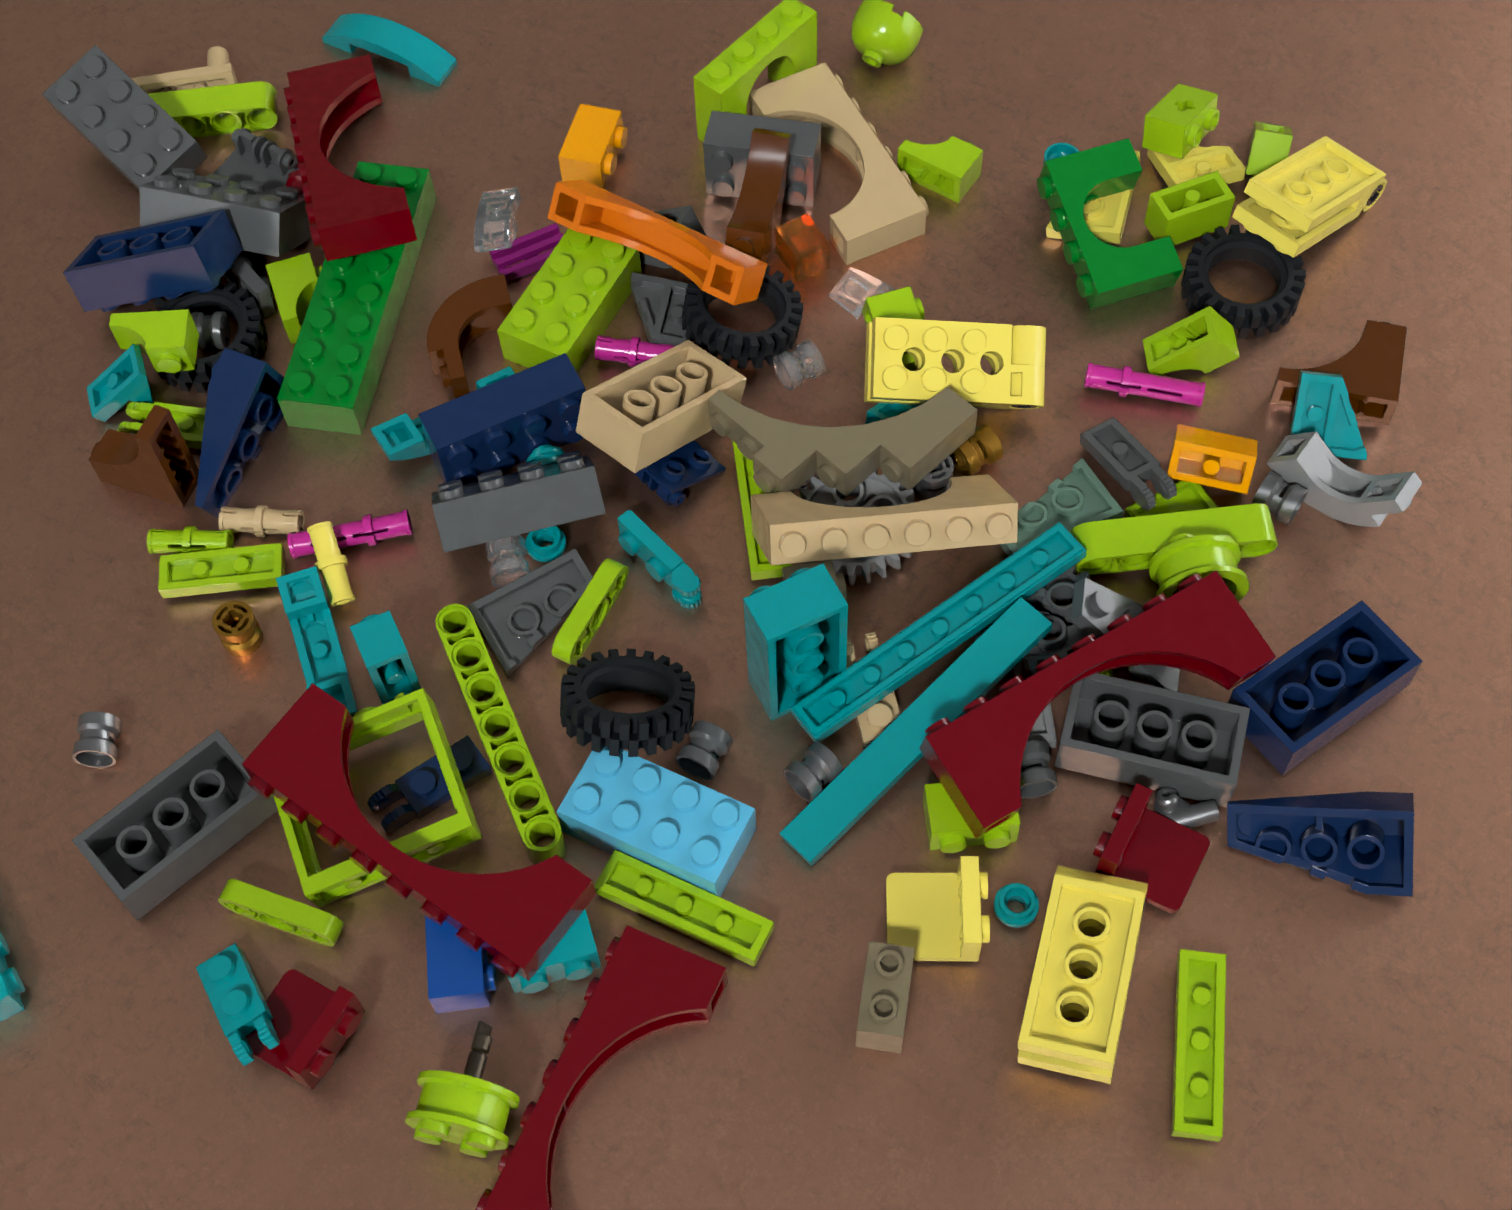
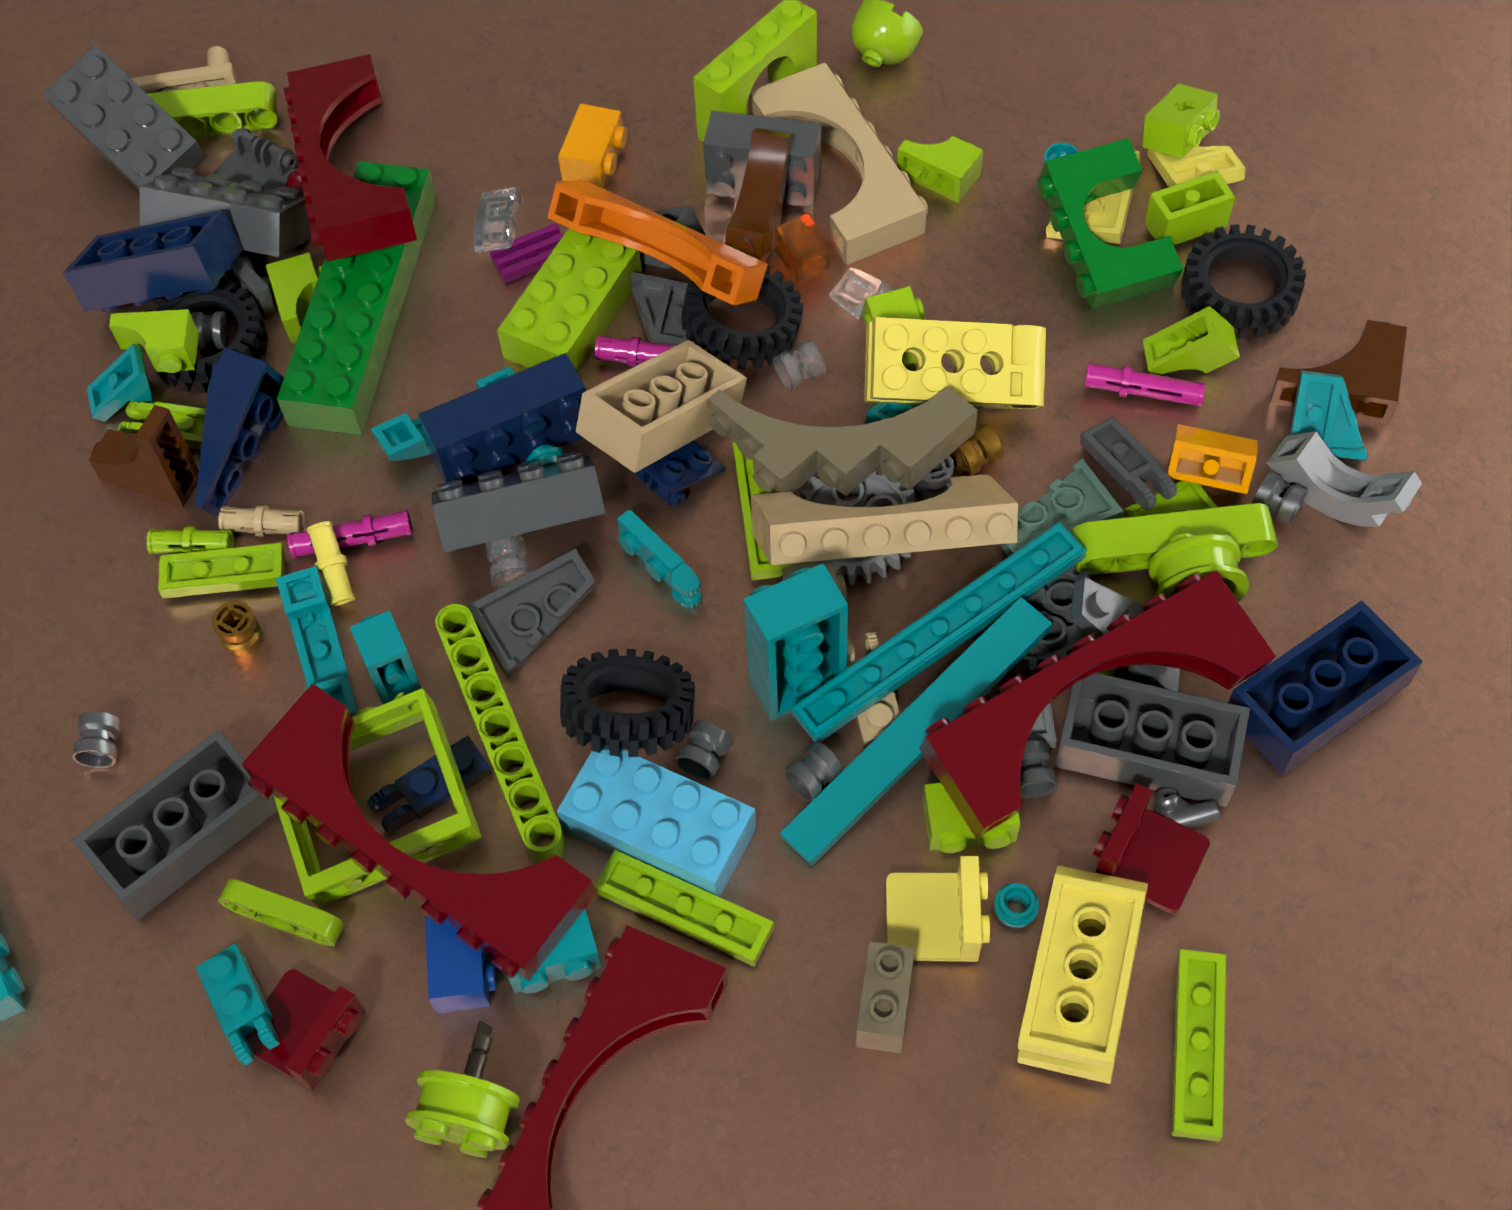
(393, 41): teal slope -> none
(462, 320): reddish brown arch -> none
(537, 538): teal plate -> none
(590, 611): lime beam -> none
(1267, 147): lime arch -> none
(1309, 196): light yellow hinge -> none
(1339, 836): dark blue wedge -> none

